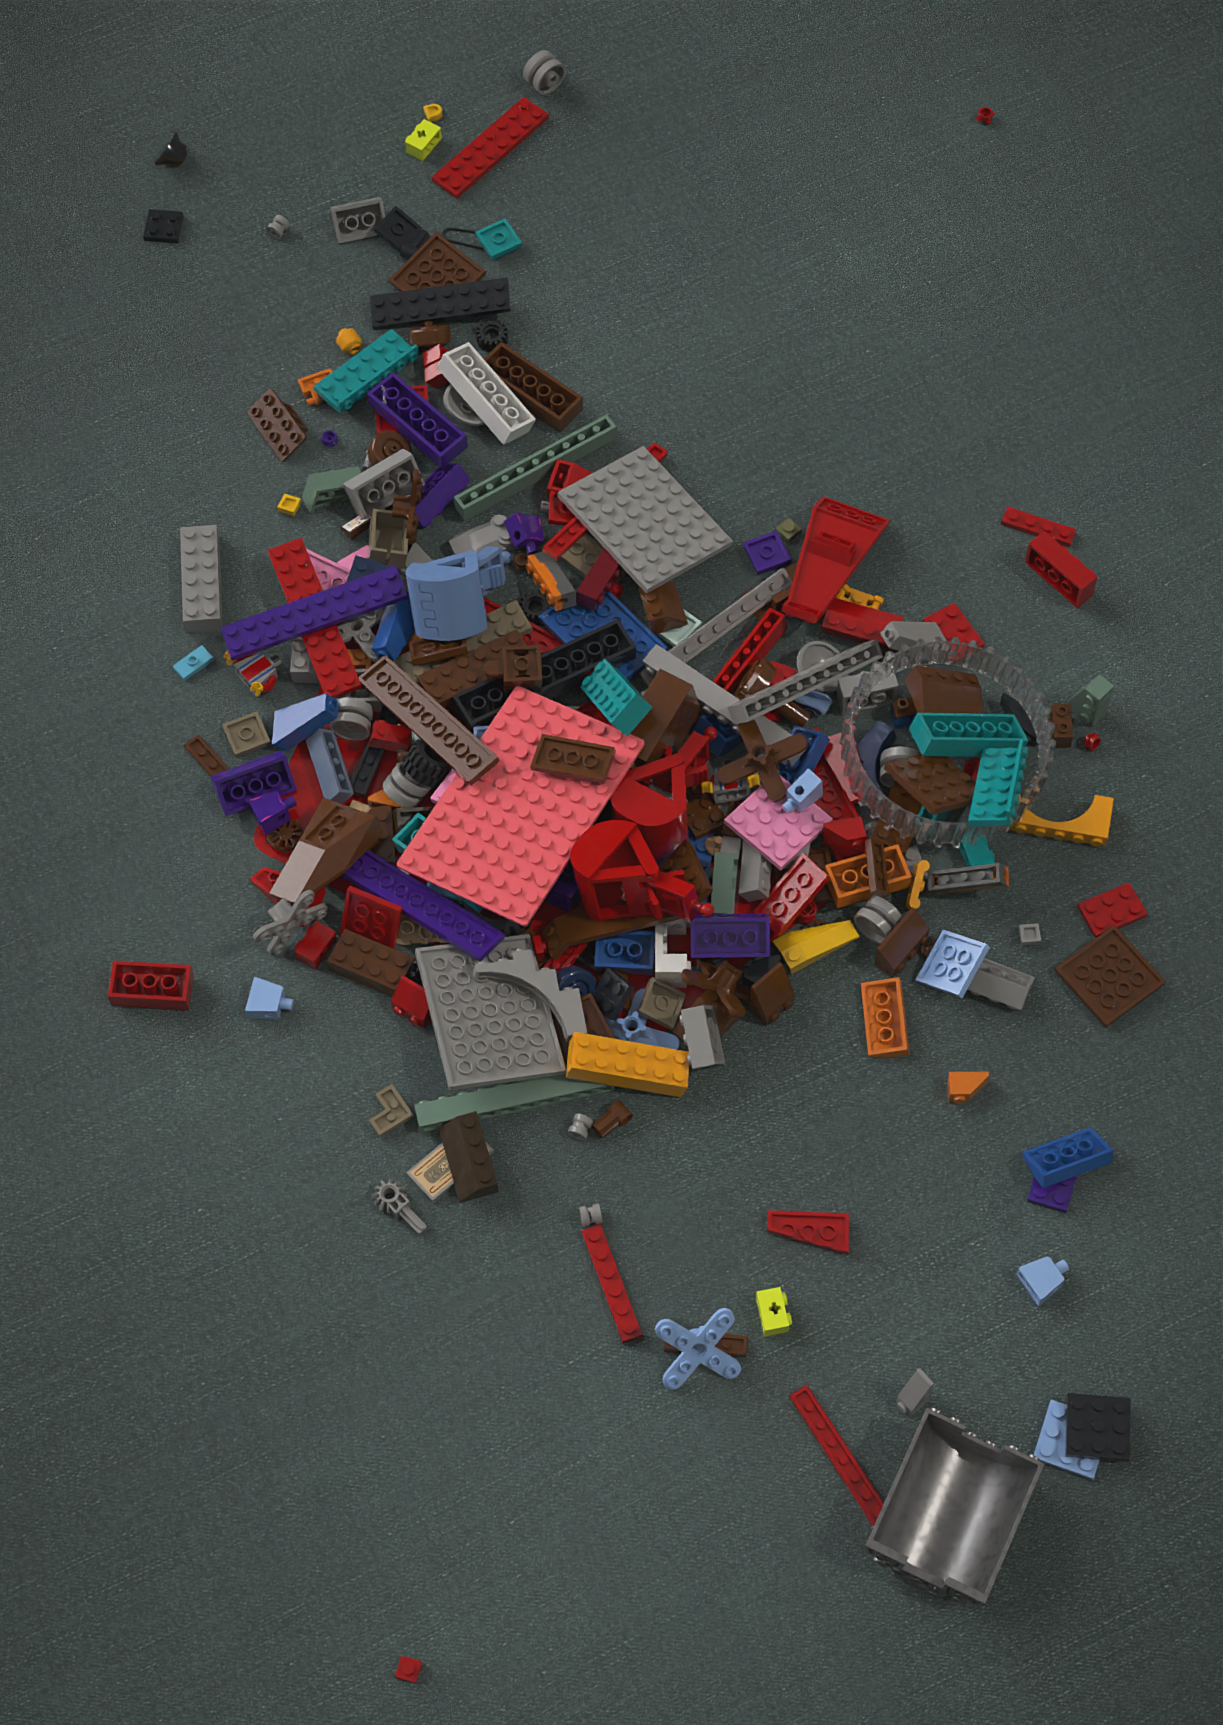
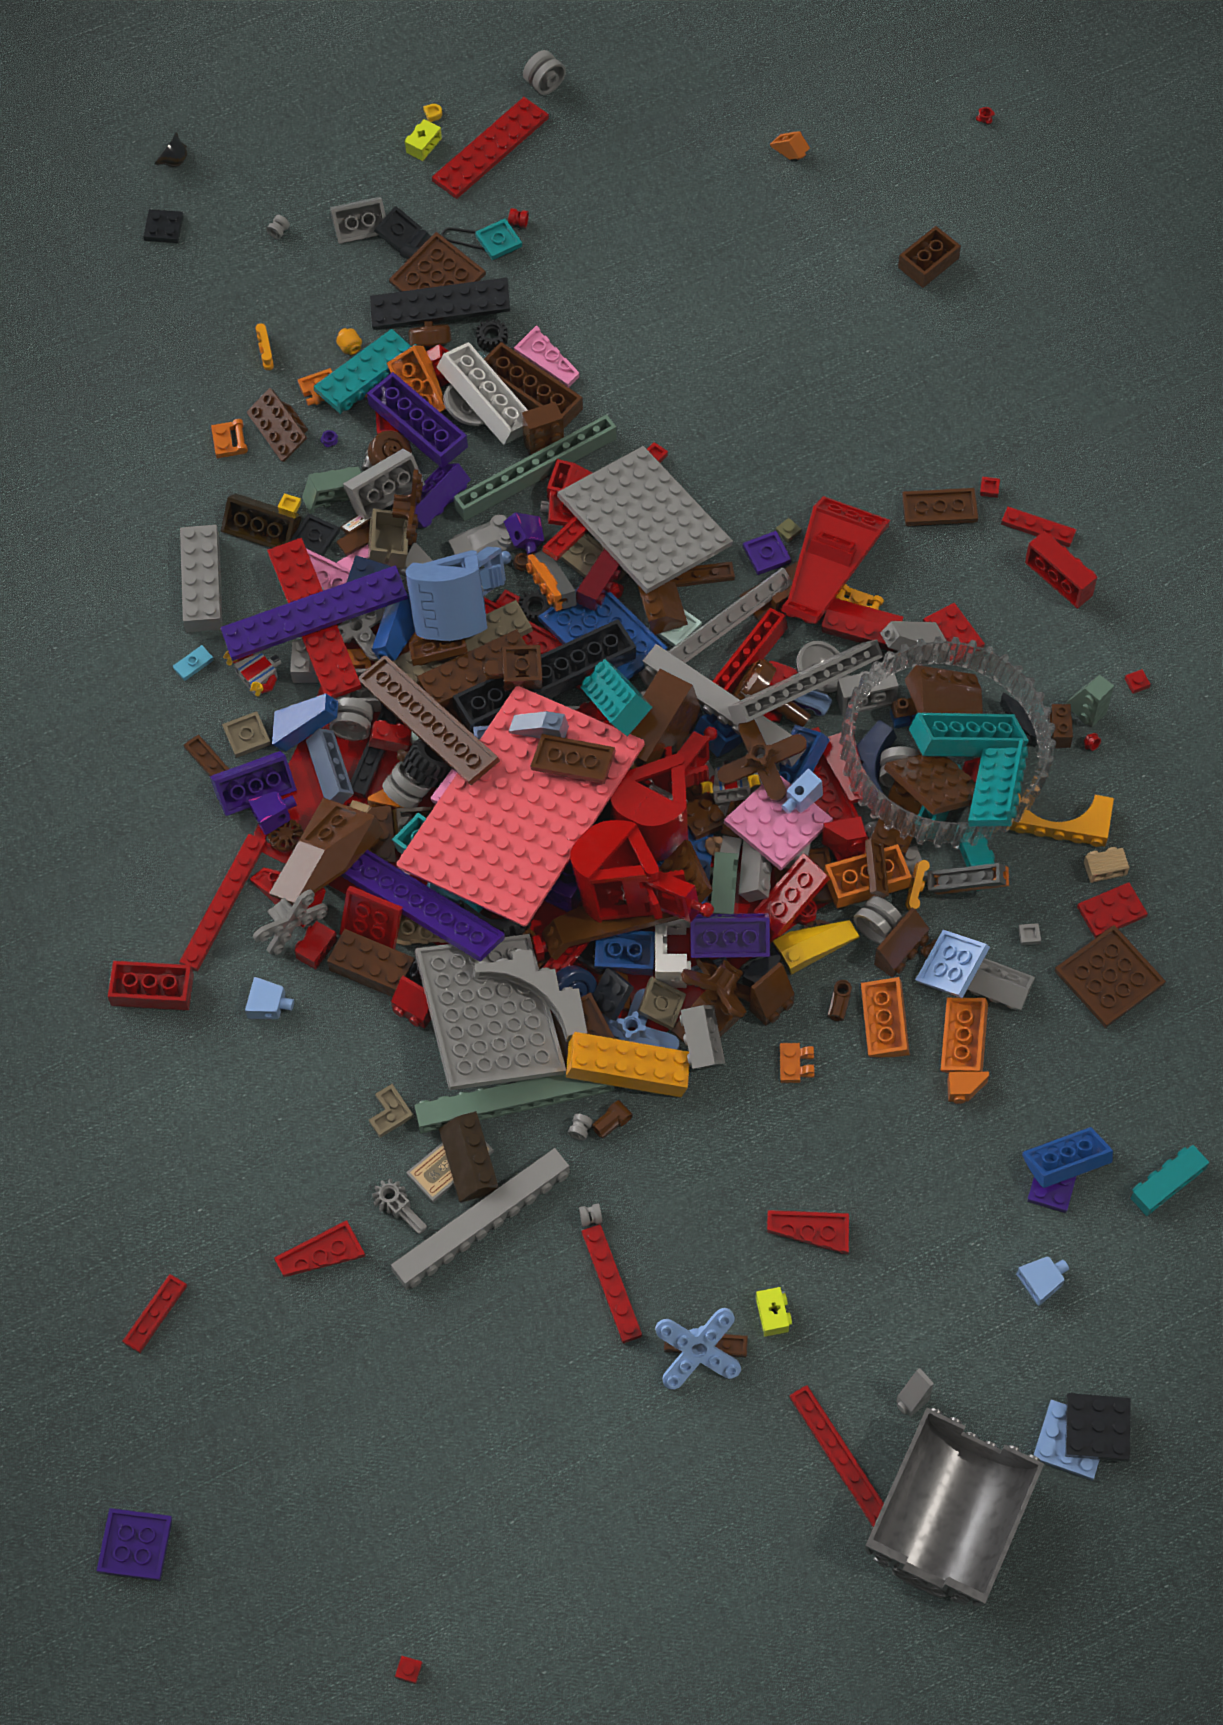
(134, 1544): none -> dark purple plate
(154, 1313): none -> red tile
(223, 440): none -> orange plate
(223, 902): none -> red plate
(259, 521): none -> dark brown slope
(264, 346): none -> light orange plate
(316, 534): none -> black plate
(323, 1250): none -> red wing
(354, 541): none -> reddish brown slope
(418, 372): none -> orange wedge
(480, 1219): none -> light grey brick
(507, 597): none -> red plate
(518, 218): none -> red wheel
(539, 723): none -> sand blue slope
(542, 427): none -> reddish brown brick
(544, 355): none -> bright pink wing
(706, 574): none -> reddish brown tile
(790, 1062): none -> orange plate
(791, 145): none -> orange slope
(839, 1001): none -> reddish brown piece
(929, 256): none -> reddish brown brick
(939, 506): none -> reddish brown plate
(964, 1035): none -> orange slope
(989, 487): none -> red plate
(1106, 864): none -> tan brick
(1137, 681): none -> red plate
(1169, 1180): none -> teal brick

